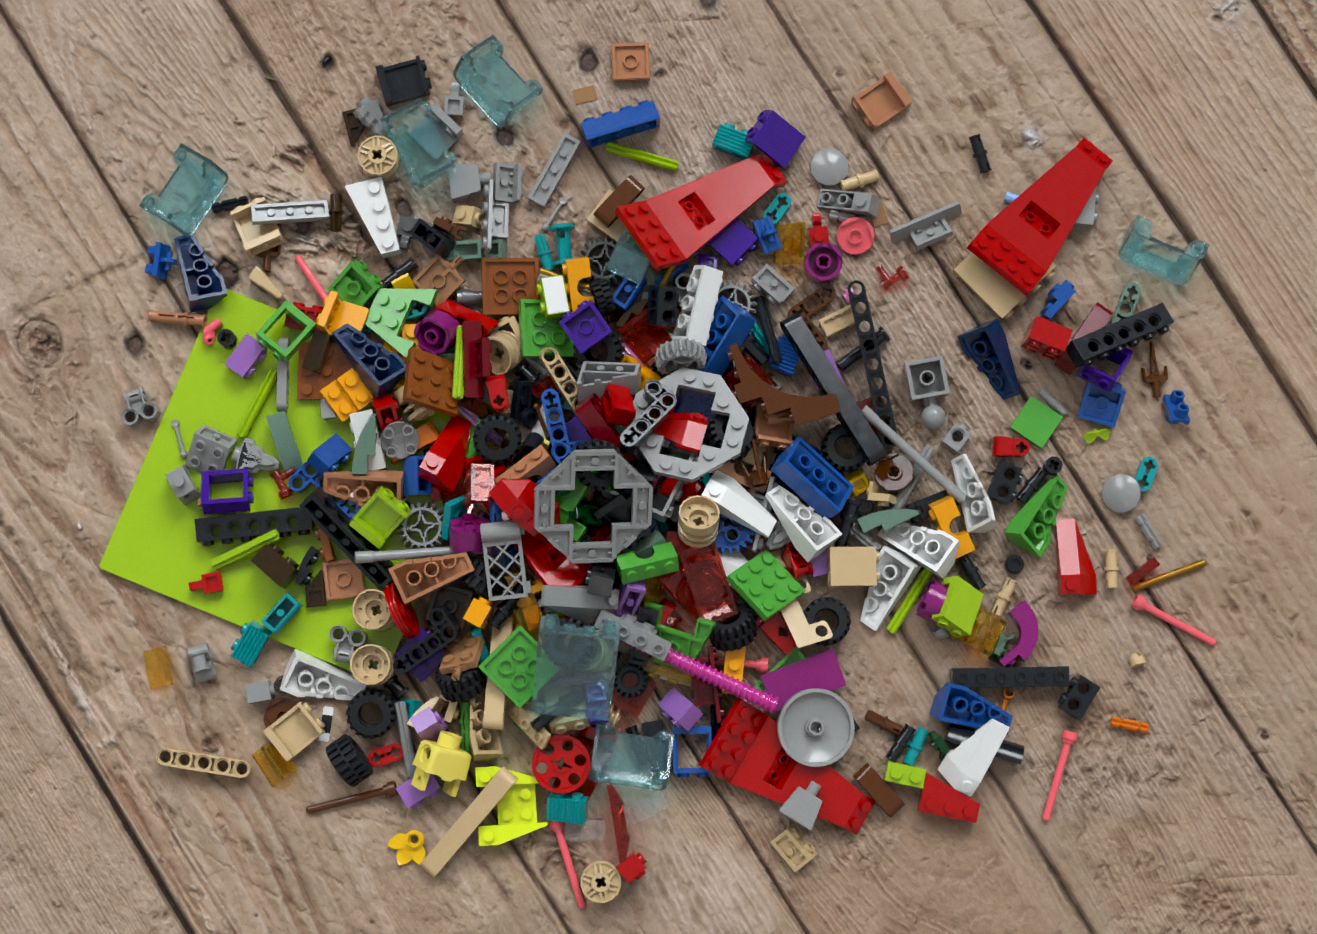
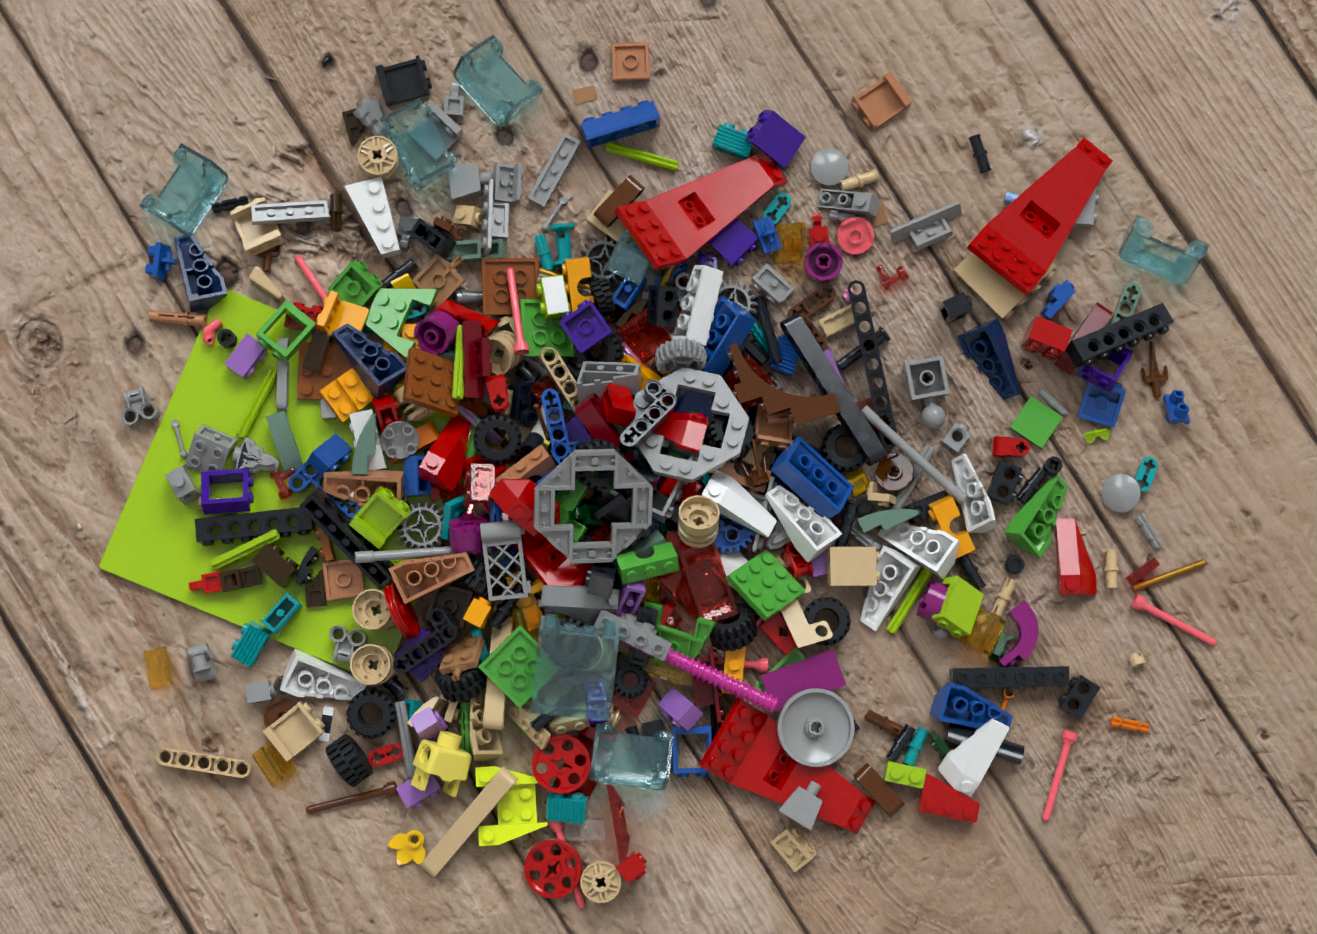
(240, 578): none -> dark brown slope
(520, 346): none -> coral piece
(562, 869): none -> red wedge
(955, 308): none -> black brick

